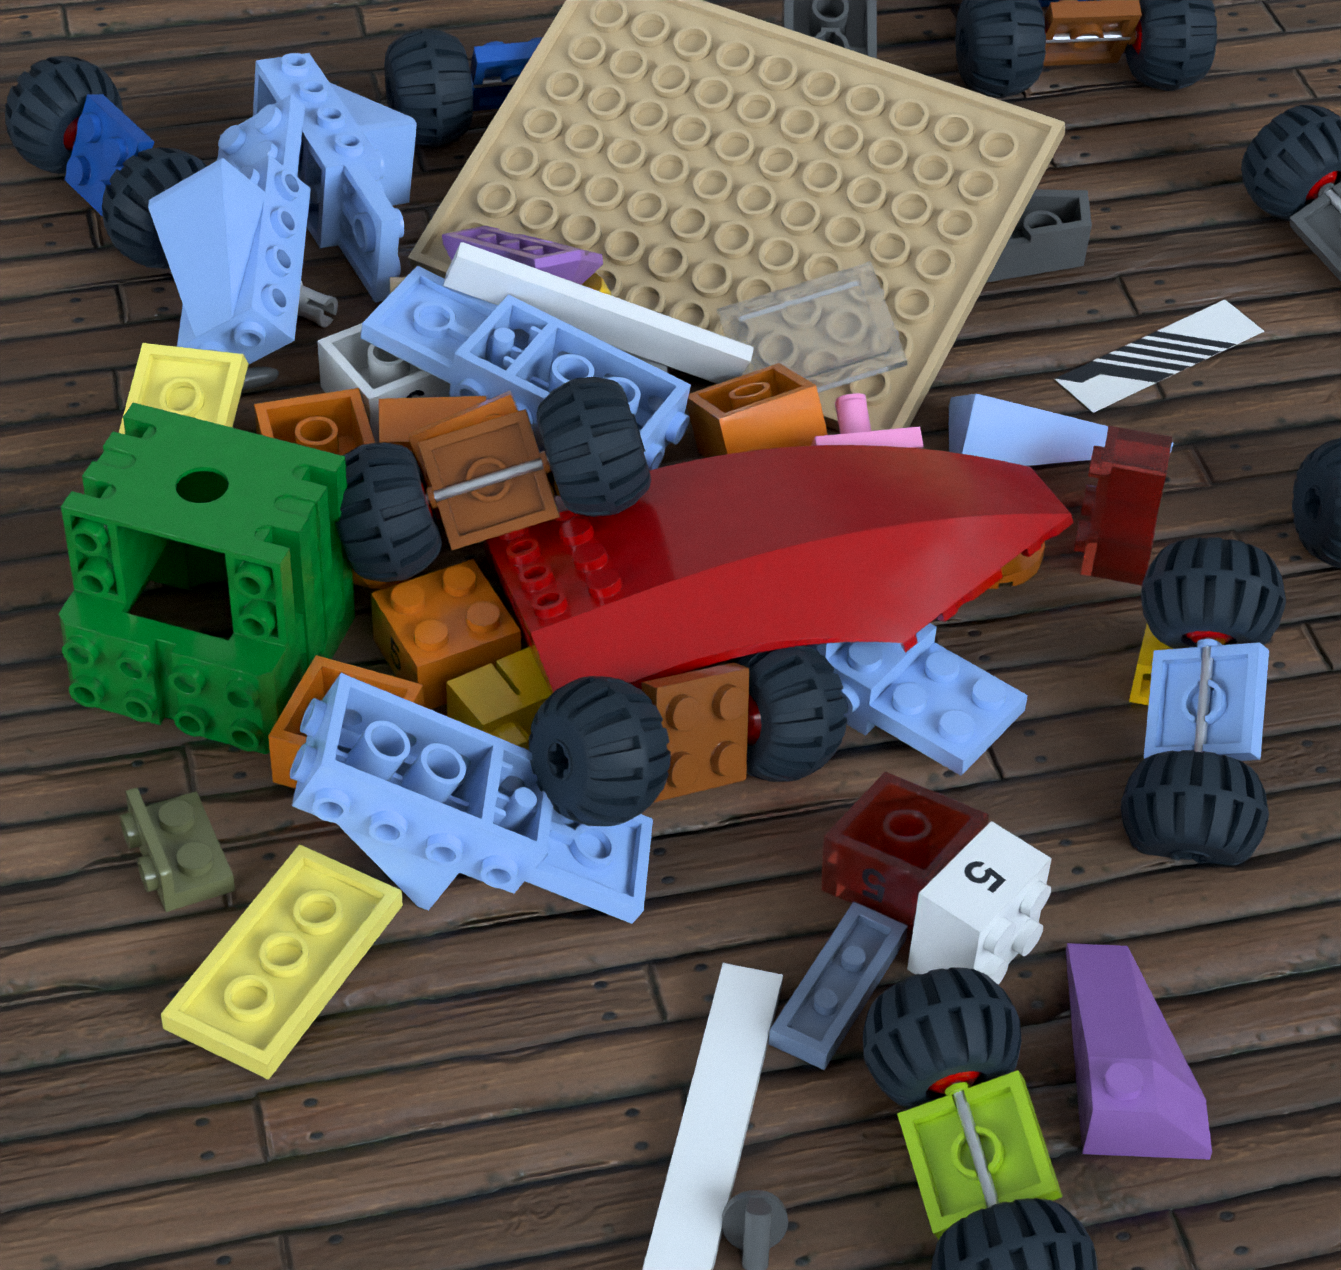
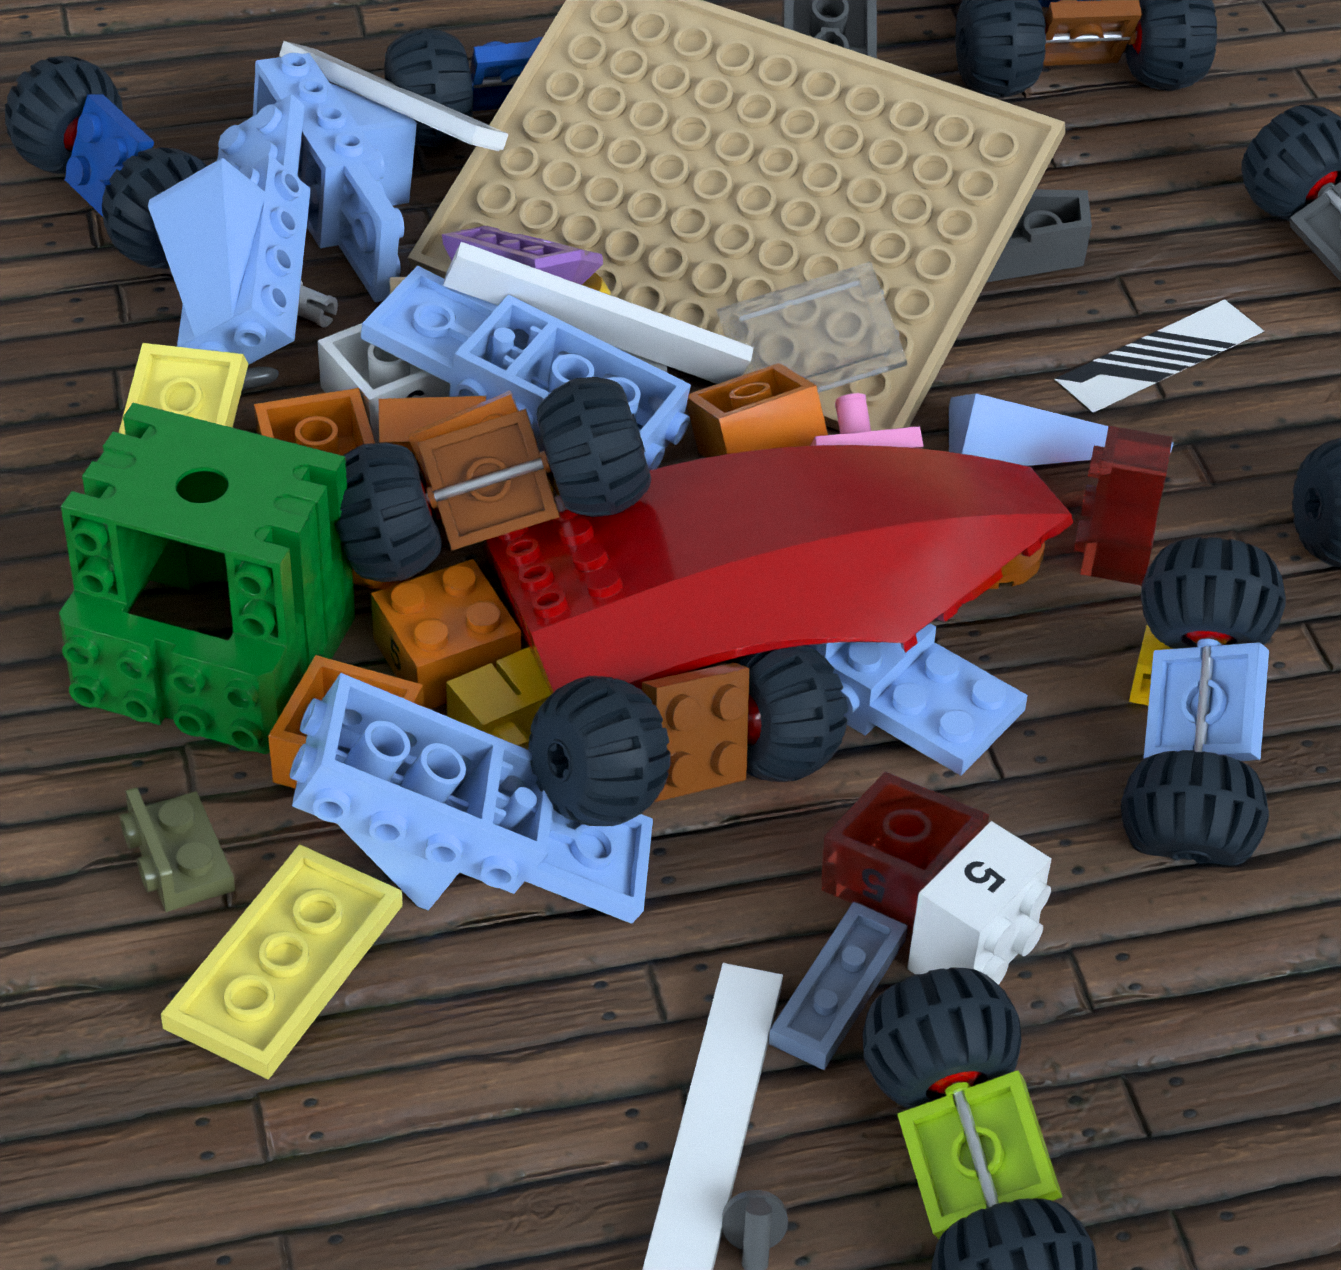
(402, 100): none -> white tile
(1128, 1066): medium lavender wedge -> none

